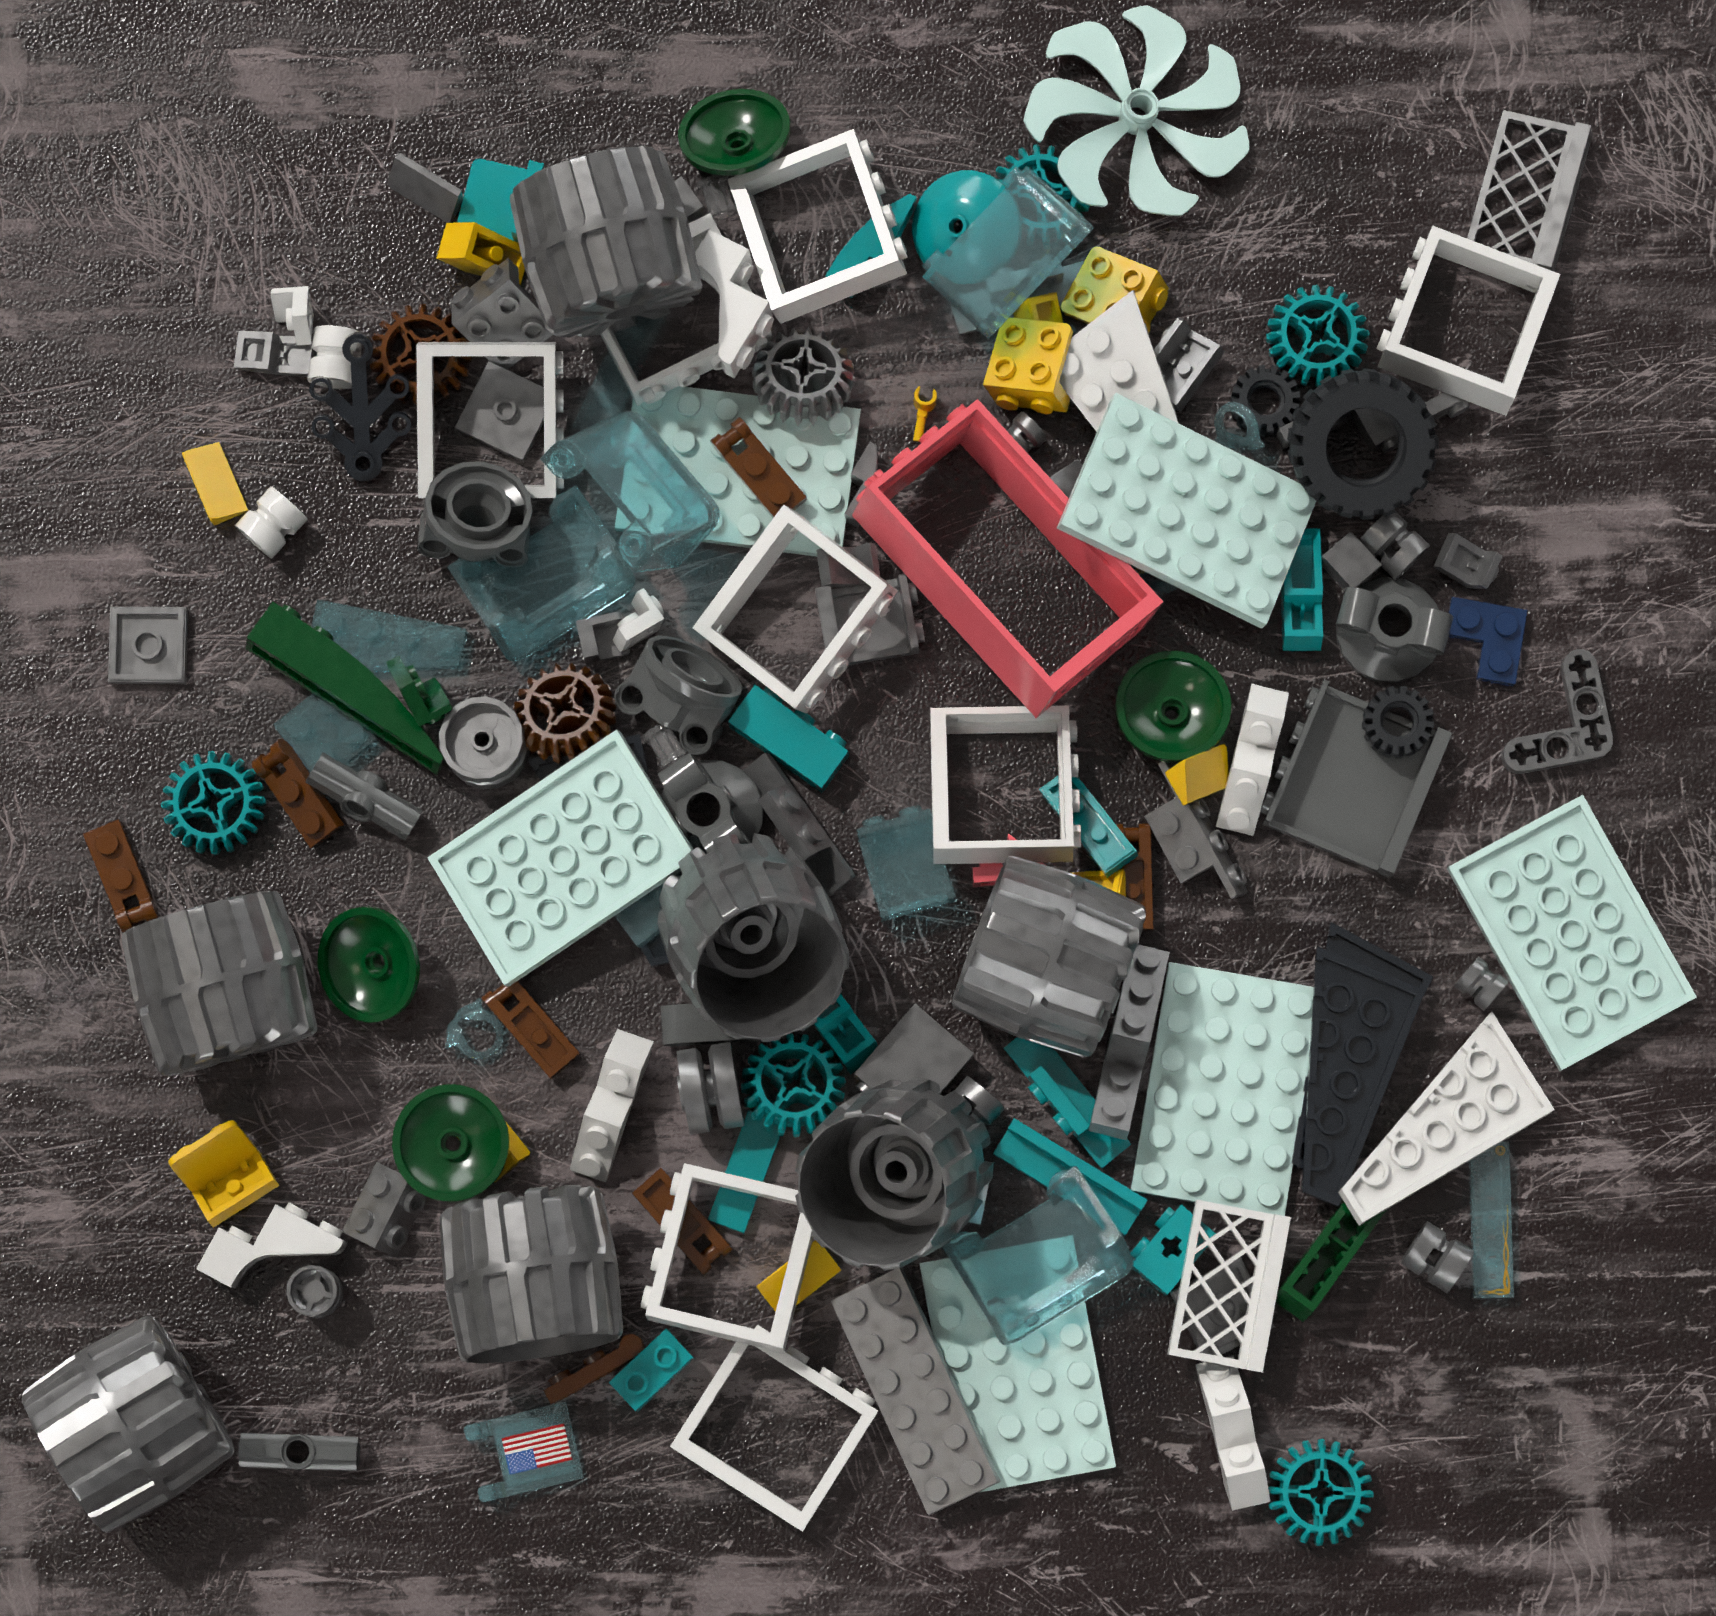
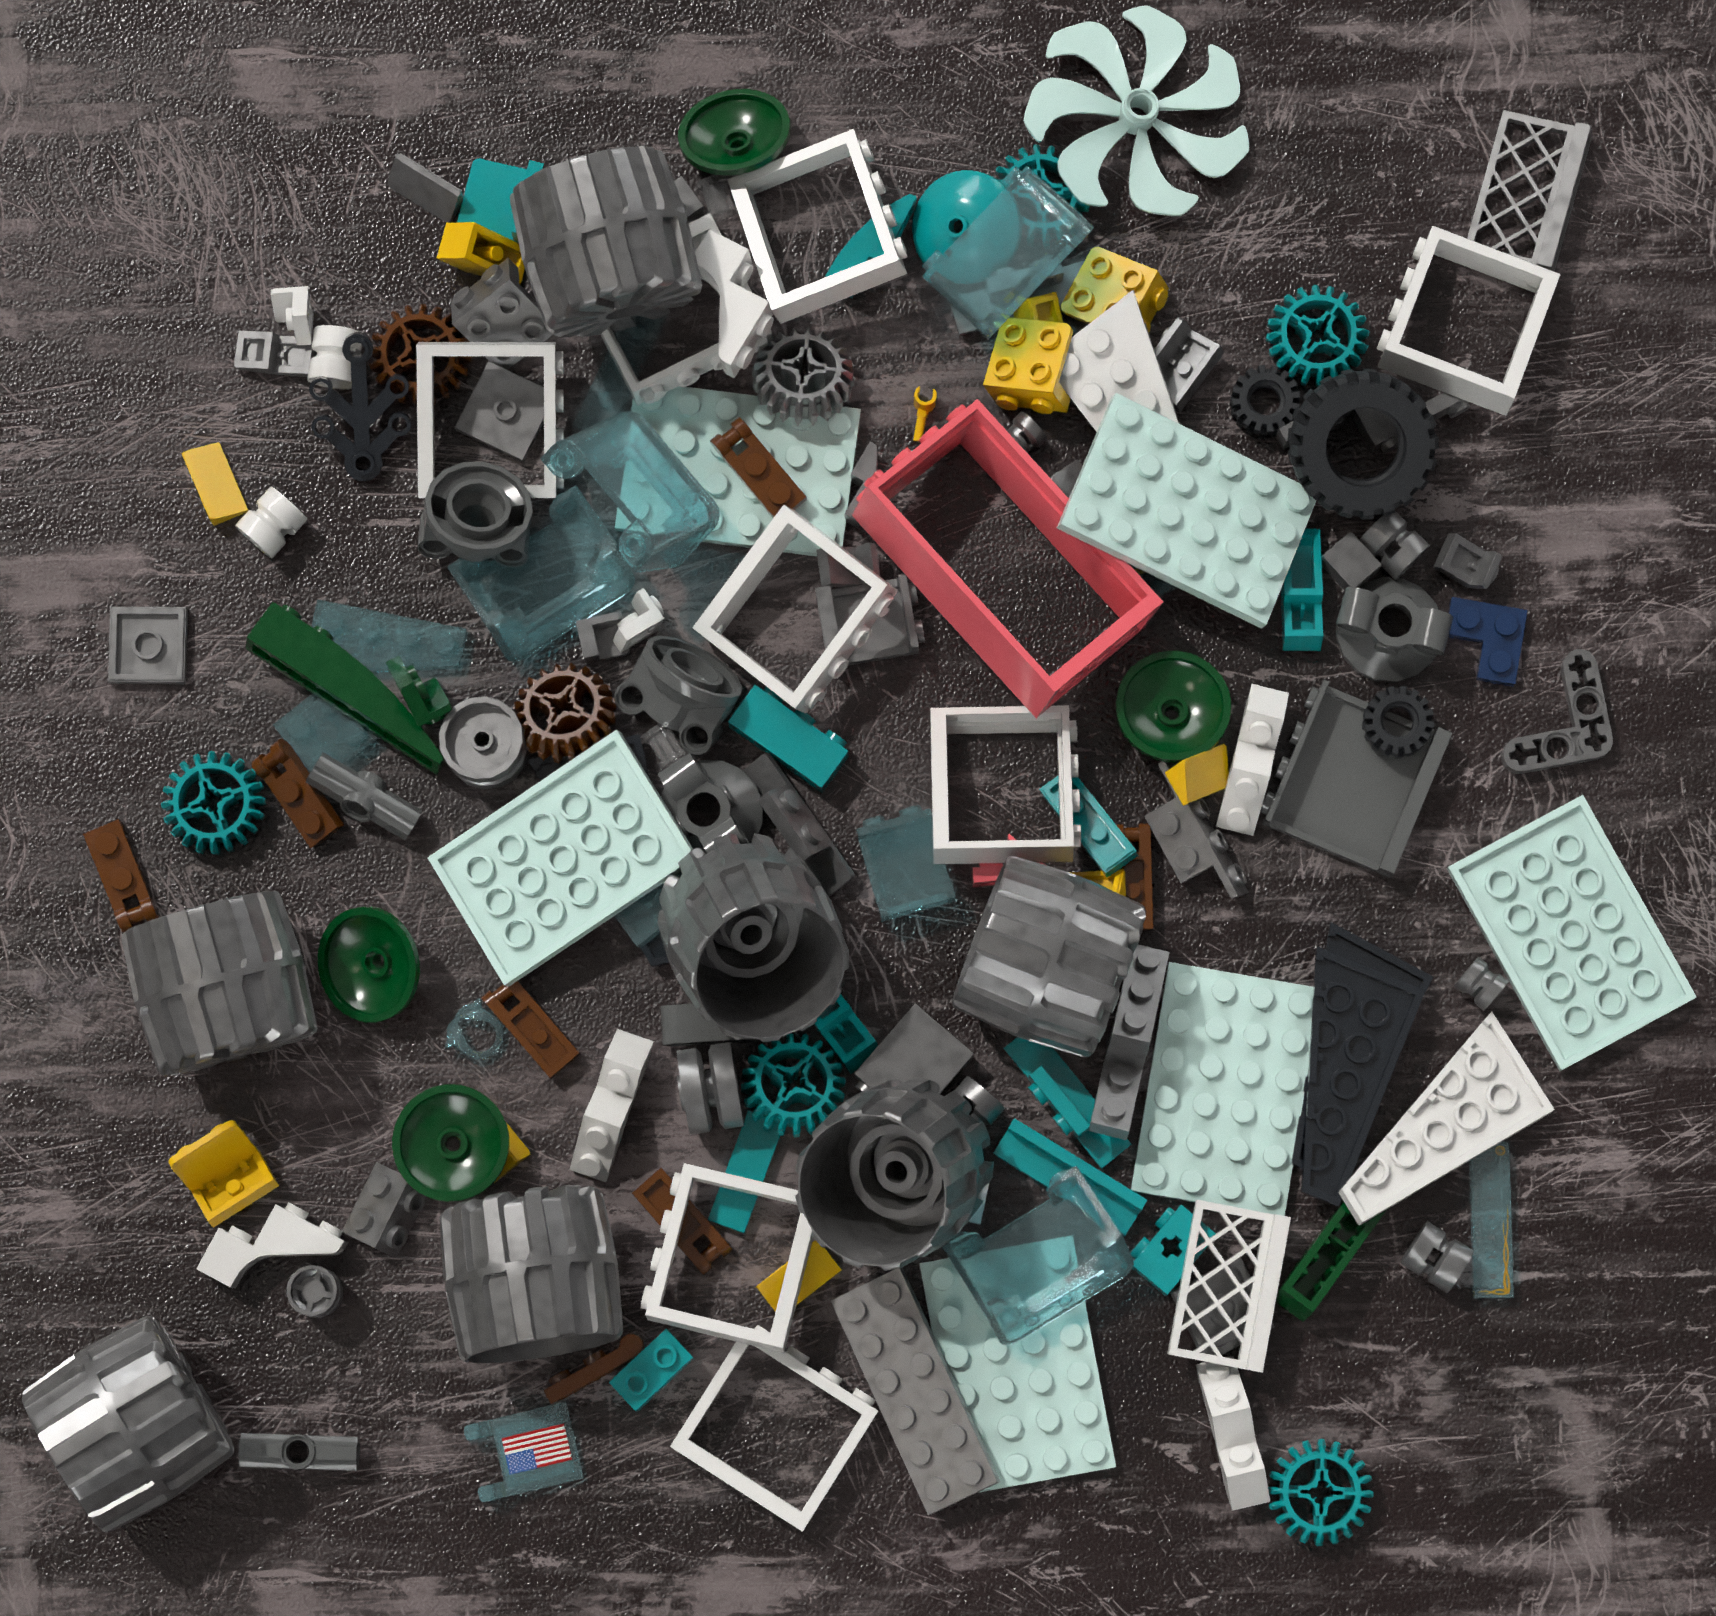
(1251, 441): clear light blue piece -> none

